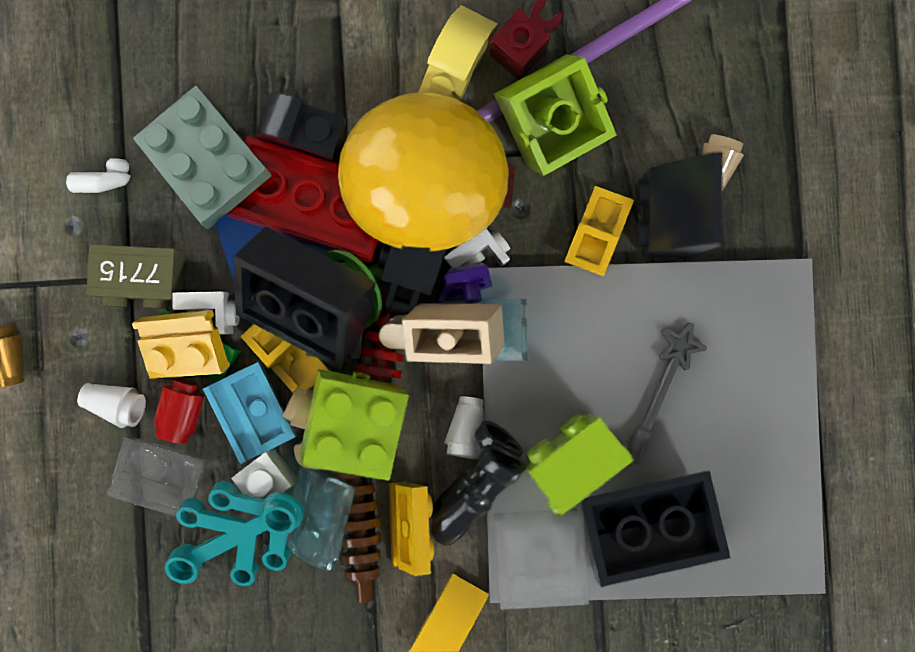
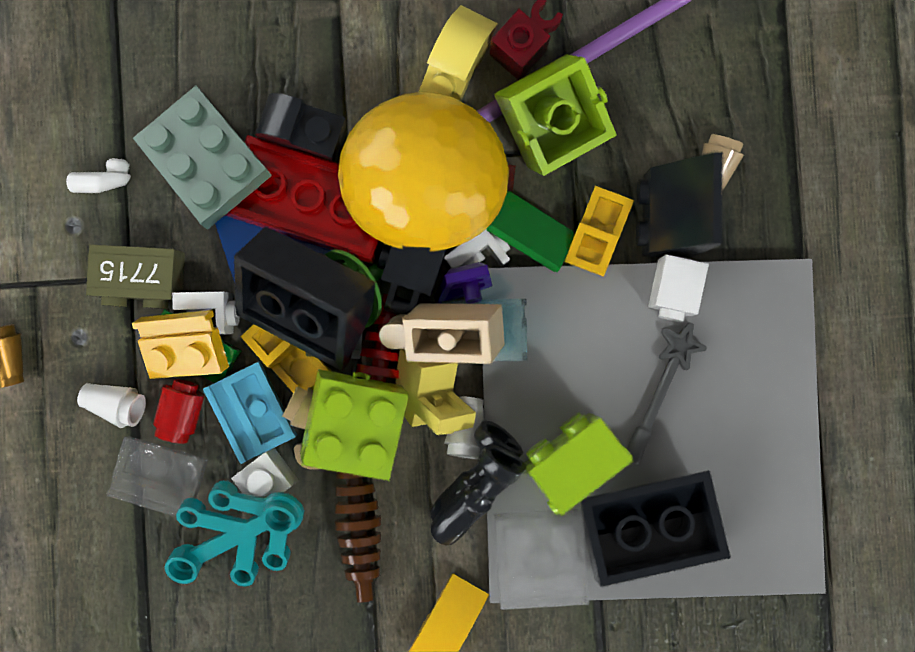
(324, 520): clear light blue plate -> none
(409, 527): yellow plate -> none
(432, 396): none -> light yellow brick
(532, 232): none -> green slope
(677, 287): none -> white brick

